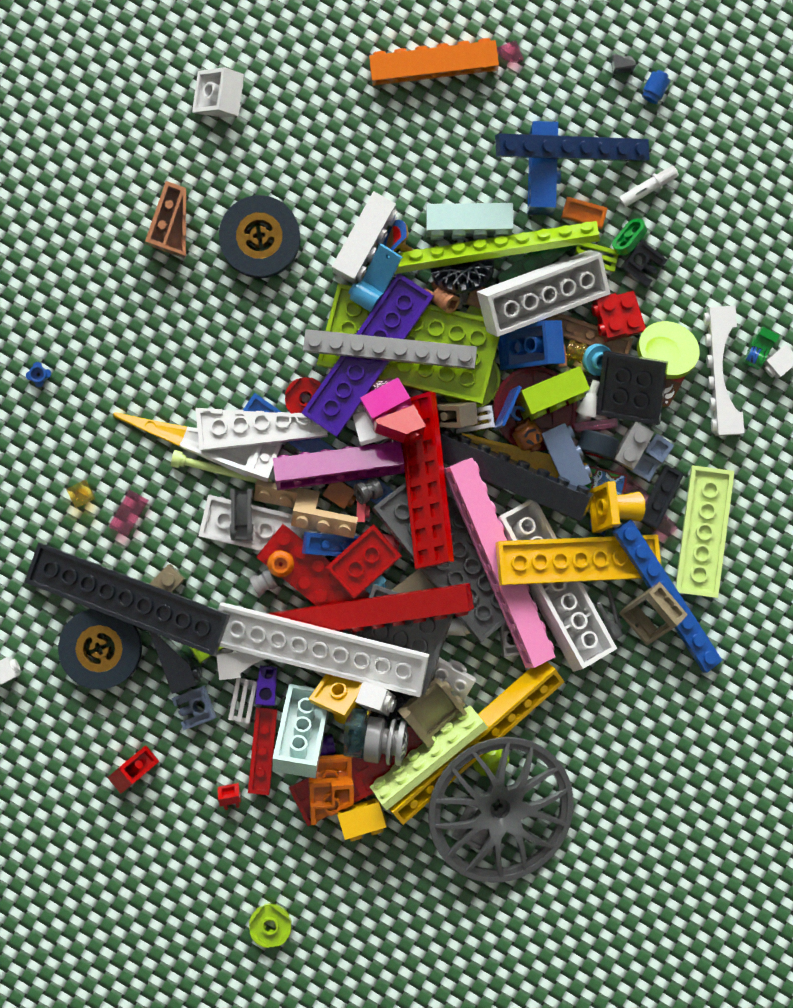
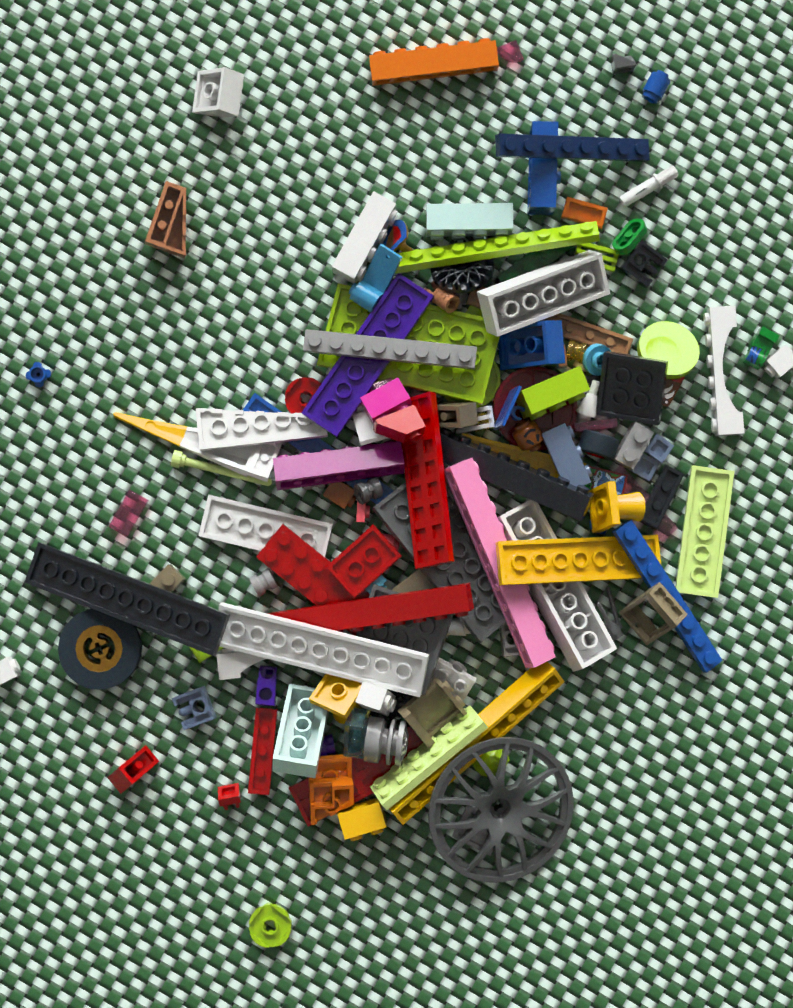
(80, 493): clear yellow plate -> none
(177, 666): black slope -> none
(239, 718): white tile -> none
(241, 515): dark grey piece -> none
(273, 563): orange plate -> none
(284, 232): black wheel -> none
(305, 509): tan bracket -> none
(325, 543): blue plate -> none
(618, 316): red plate -> none

